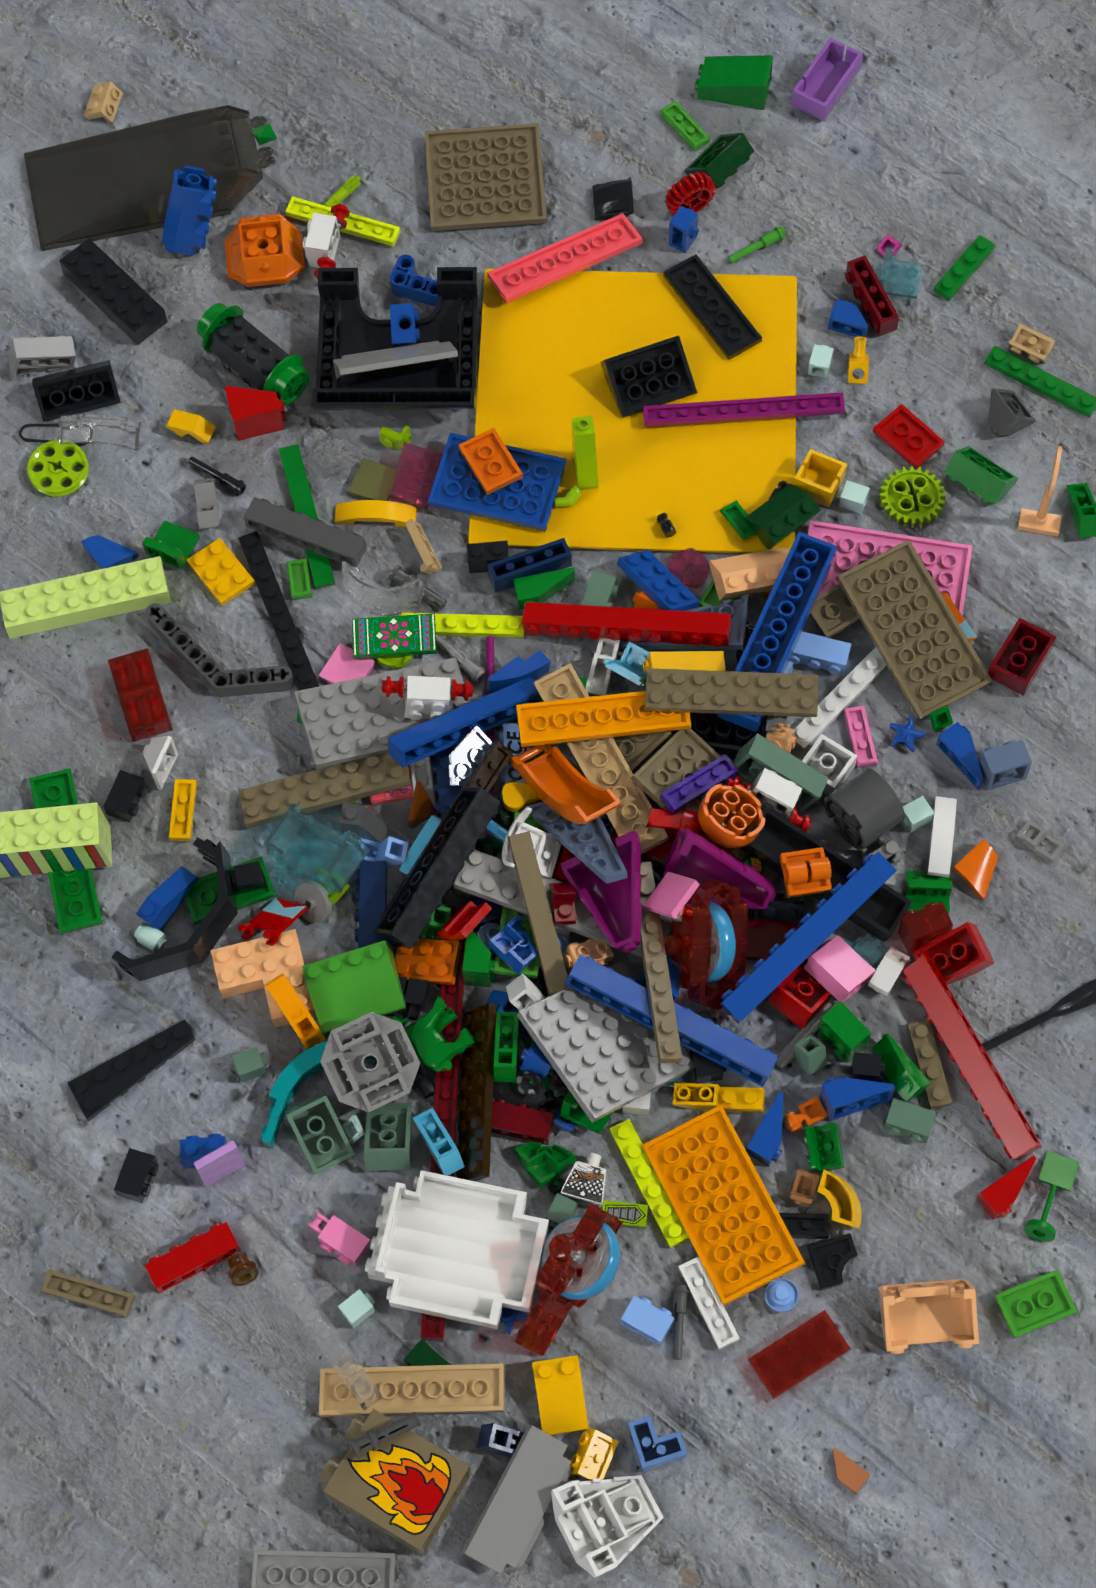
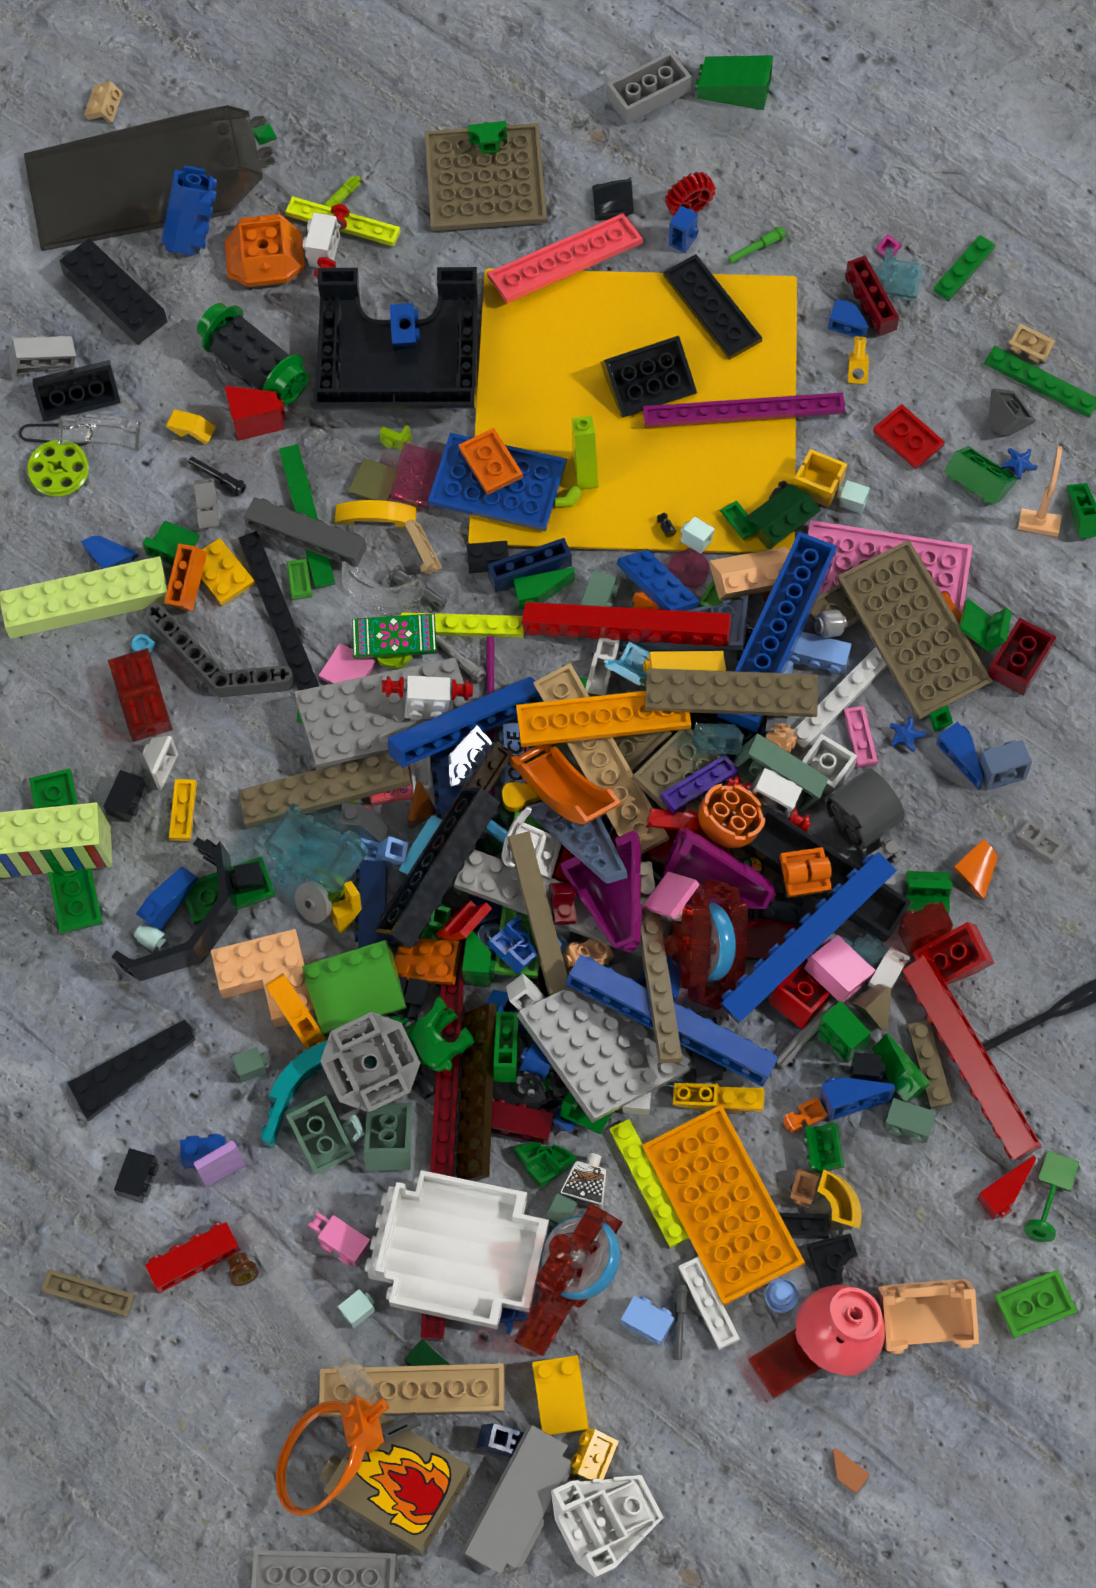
(142, 642): none -> medium azure tile
(185, 577): none -> orange brick
(273, 919): red flag -> none
(346, 910): none -> yellow slope
(361, 1432): none -> orange brick
(394, 357): light grey slope -> none
(410, 281): blue beam -> none
(439, 1142): medium azure slope -> none
(488, 135): none -> green brick
(517, 670): blue slope -> none
(556, 1185): dark green rock -> none
(629, 1213): tile -> none
(649, 87): none -> light grey brick
(655, 1451): medium blue brick -> none
(685, 126): bright green tile -> none
(697, 534): none -> light aqua brick
(717, 738): none -> clear light blue brick
(722, 158): dark green slope -> none
(767, 1139): blue slope -> none
(810, 1054): sand green brick -> none
(820, 361): light aqua brick -> none
(826, 79): medium lavender piece -> none
(828, 1315): none -> coral piece
(830, 623): none -> light grey head
(874, 1005): none -> dark tan slope
(895, 500): lime gear -> none
(917, 814): light aqua brick -> none
(942, 836): white slope -> none
(982, 628): none -> green bracket
(1019, 462): none -> blue animal

